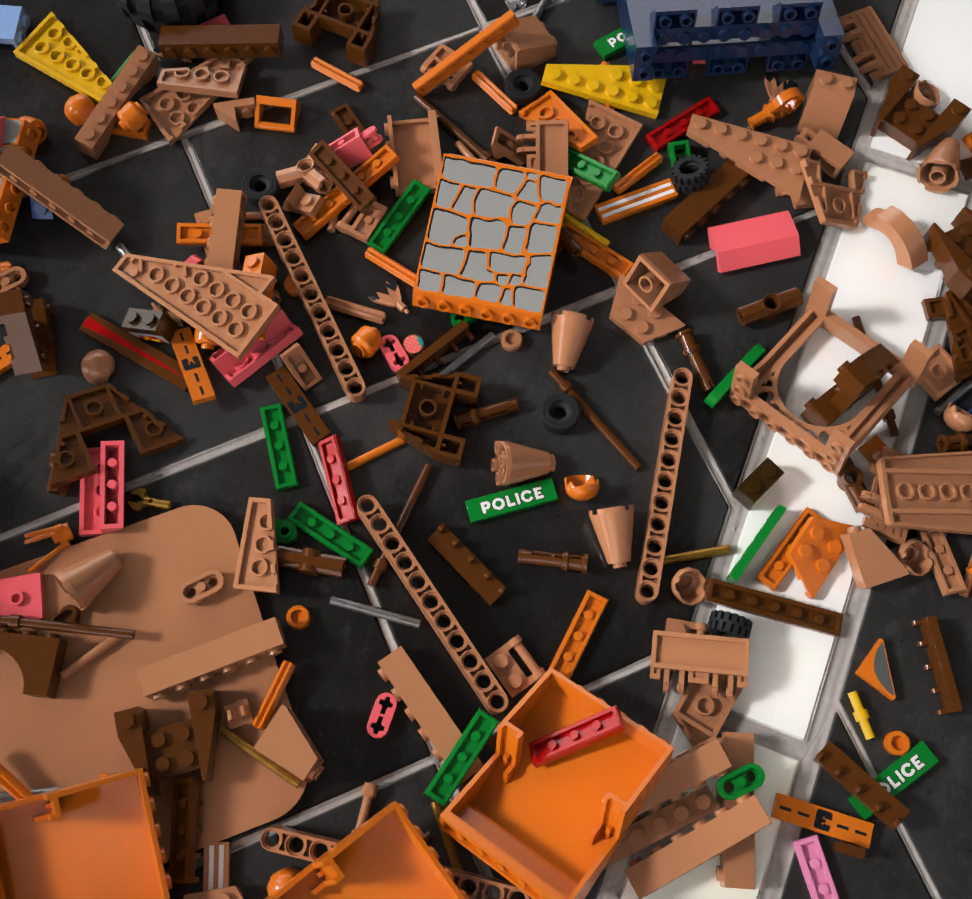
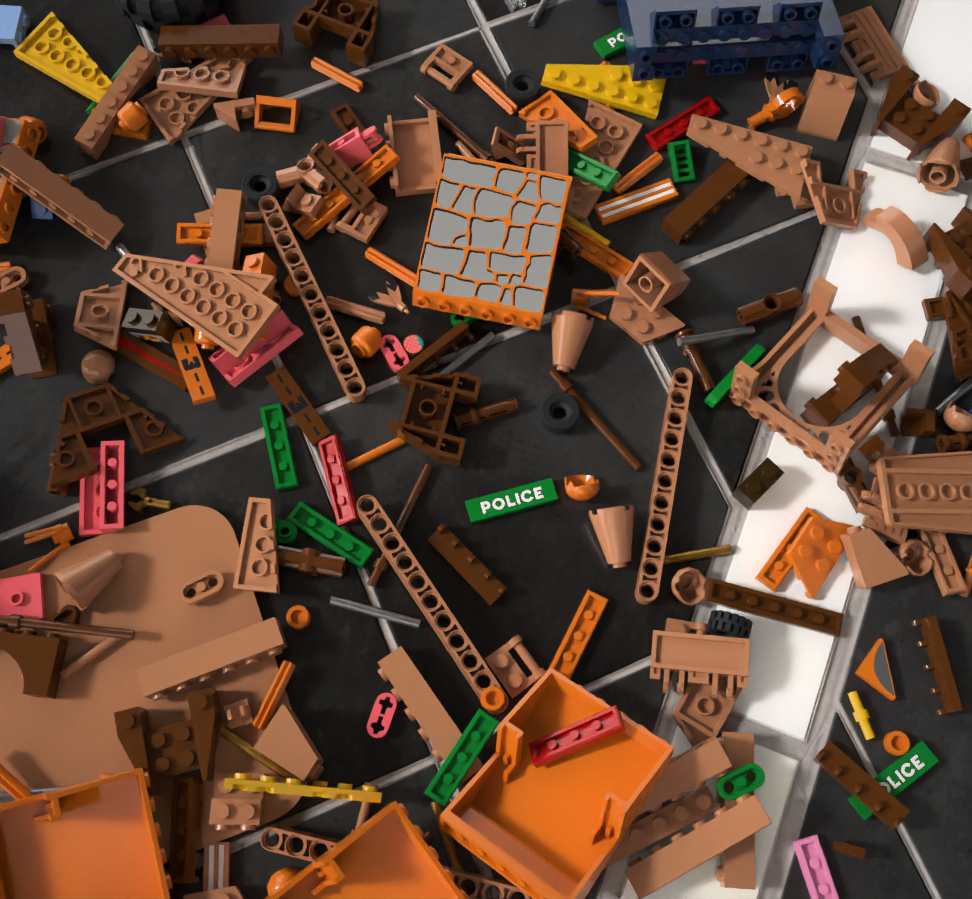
(79, 108): orange hair -> none
(101, 313): none -> nougat wing
(236, 805): none -> nougat plate
(295, 787): none -> yellow wing
(300, 367): nougat slope -> none
(399, 217): green tile -> none
(466, 53): orange tile -> none
(492, 698): none -> orange tile
(511, 340): nougat tile -> none
(519, 463): nougat cone -> none
(527, 44): nougat slope -> none
(564, 561): reddish brown pin -> none
(581, 297): none -> orange plant
(693, 181): black tyre -> none
(718, 335): none -> flat silver bar
(754, 241): coral slope -> none
(755, 544): green tile -> none
(822, 820): orange tile -> none
(826, 149): nougat brick -> none
(917, 423): none -> reddish brown panel
(939, 374): nougat plate -> none

